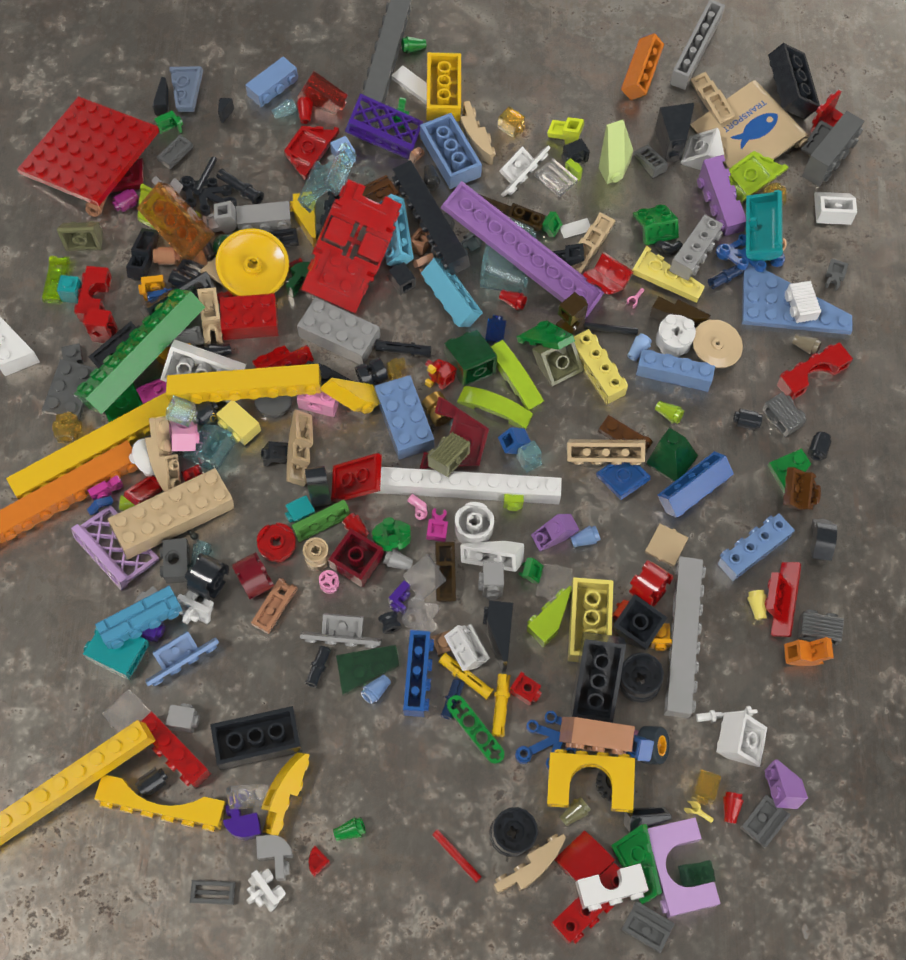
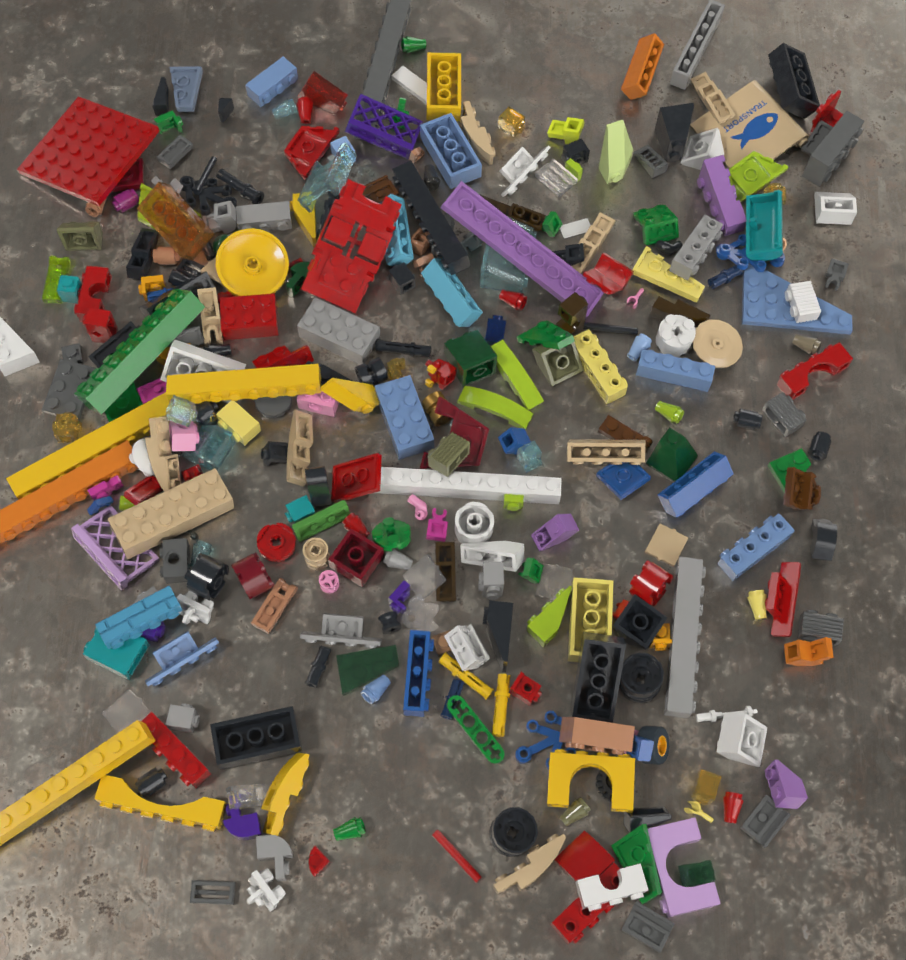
(289, 241): black tile -> none
(586, 537): medium blue cone -> none

